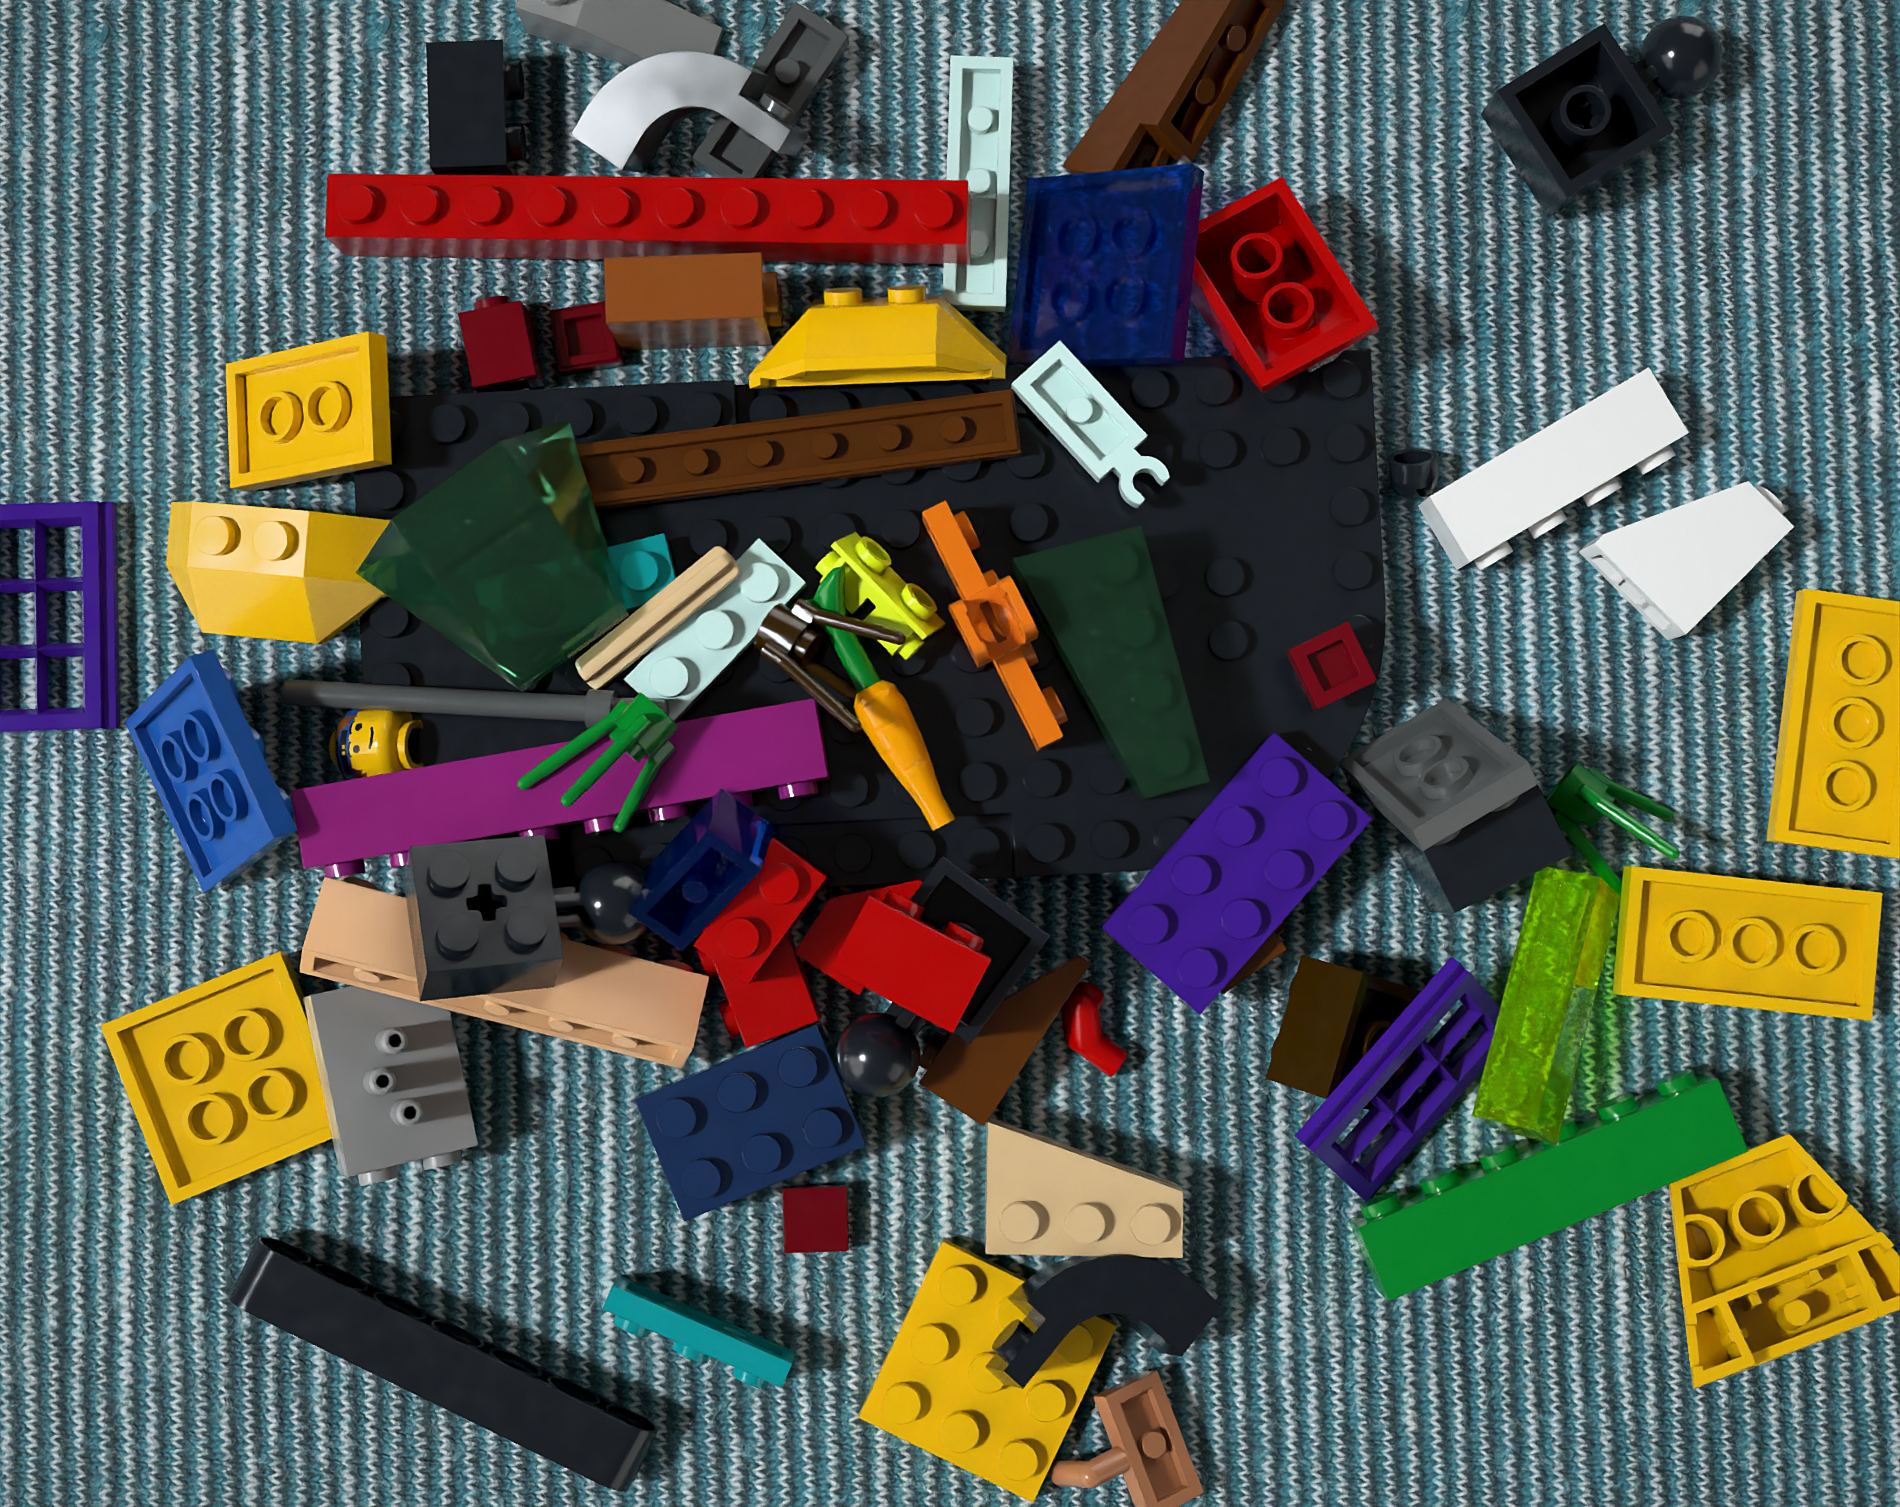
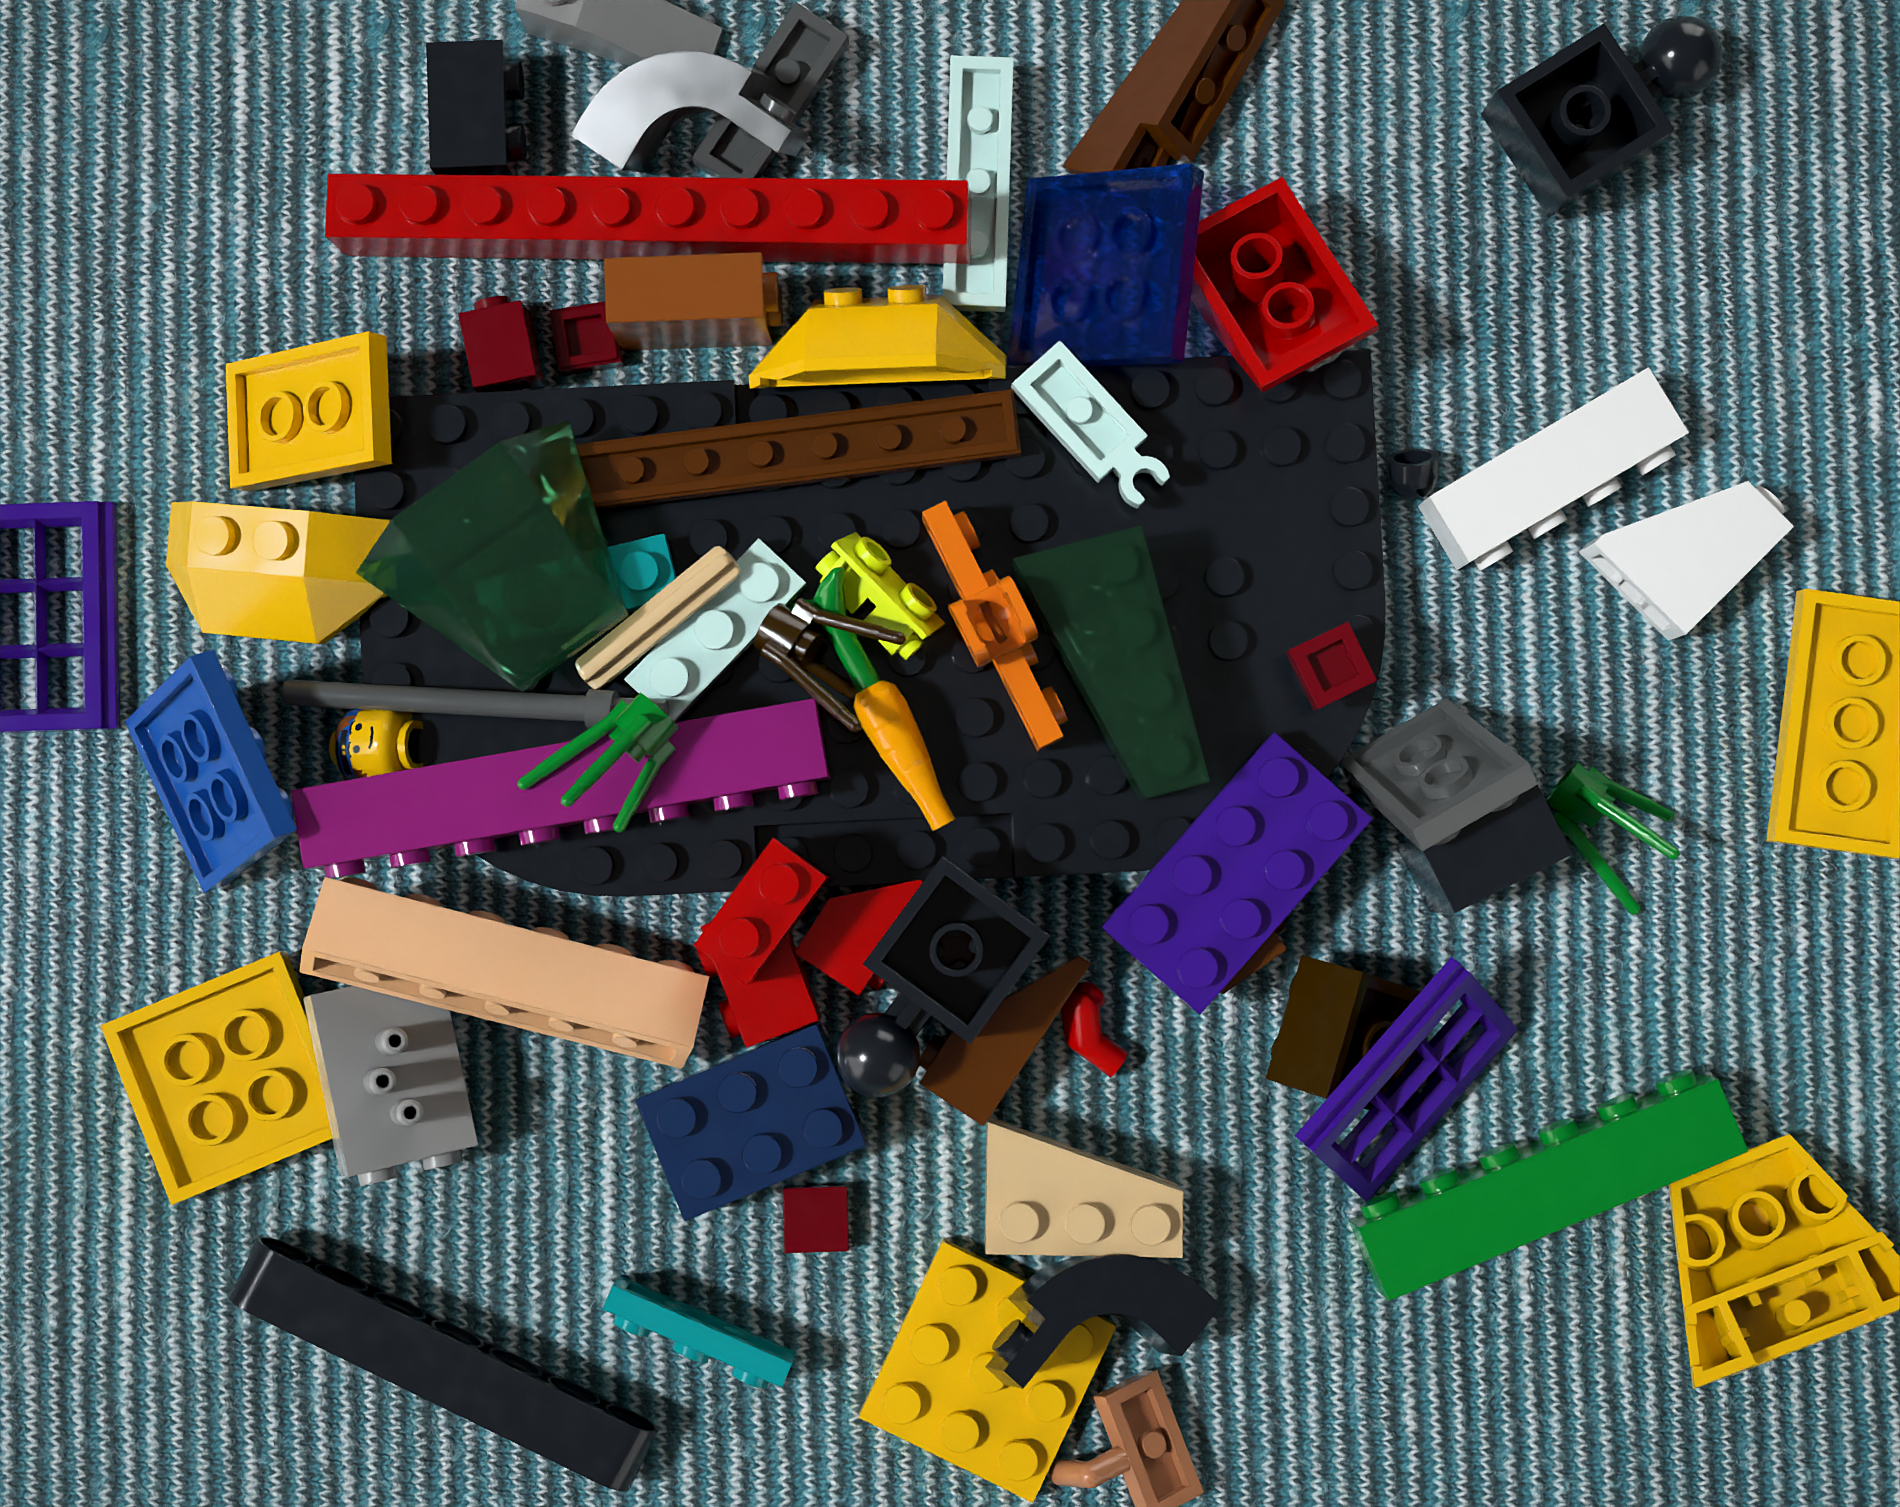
(512, 885): black brick -> none
(702, 870): clear blue brick -> none
(912, 961): red brick -> none
(1547, 1004): clear neon green brick -> none
(1747, 943): yellow plate -> none

